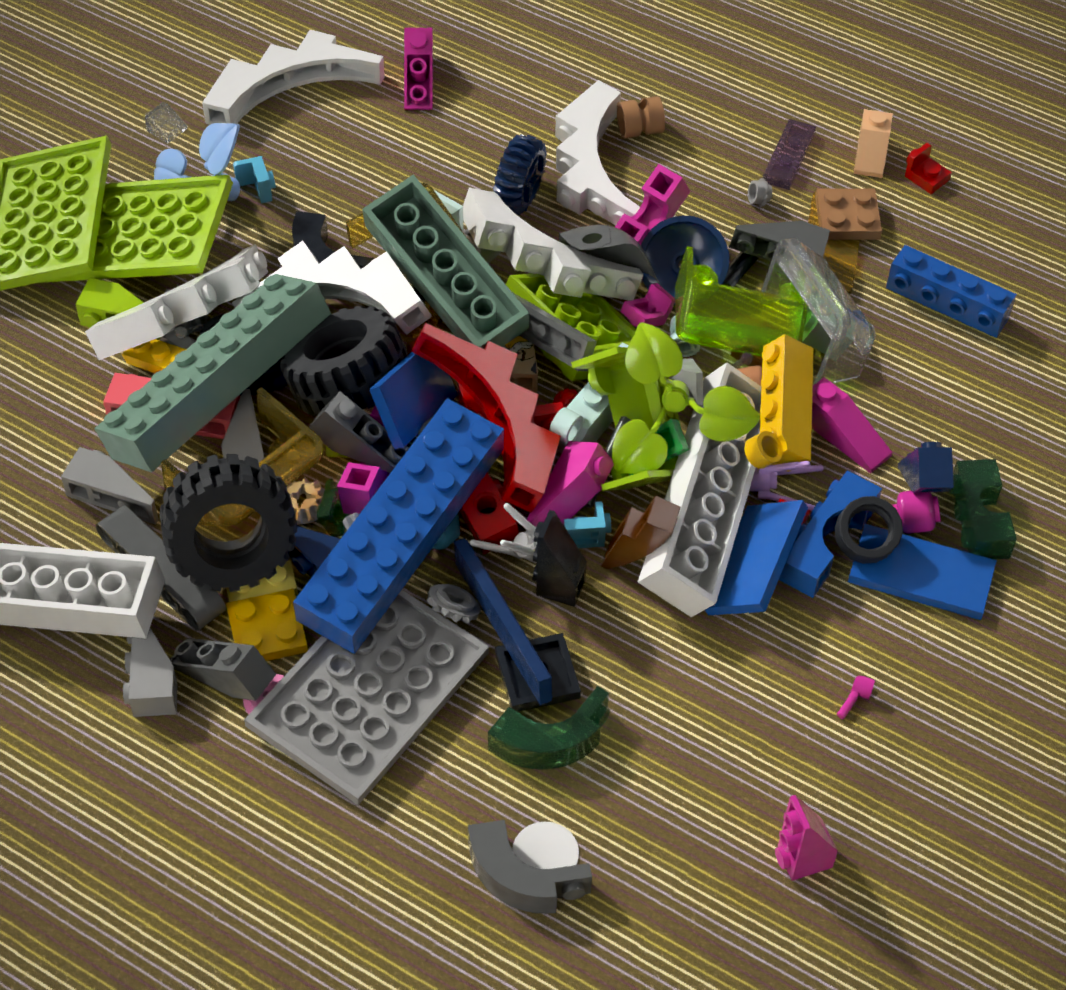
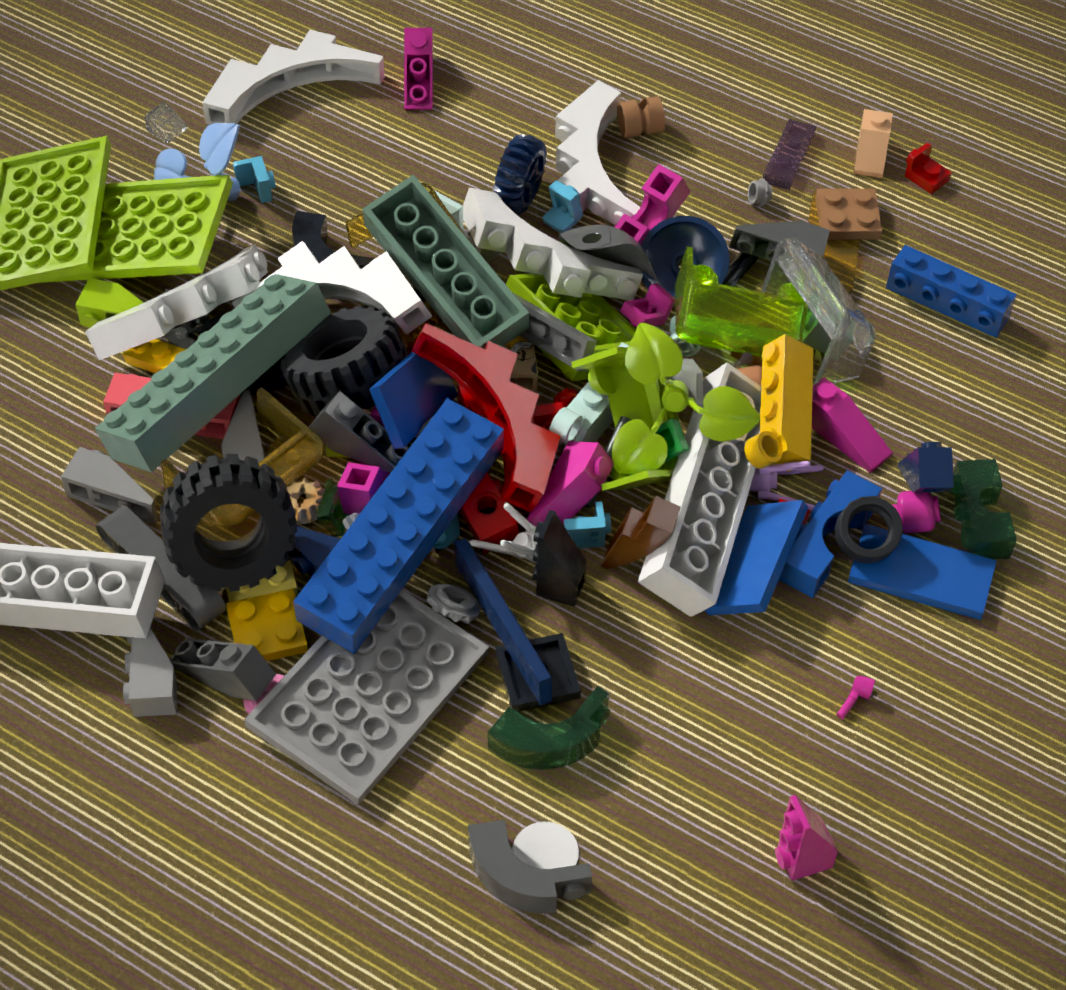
(565, 209): none -> medium azure bracket

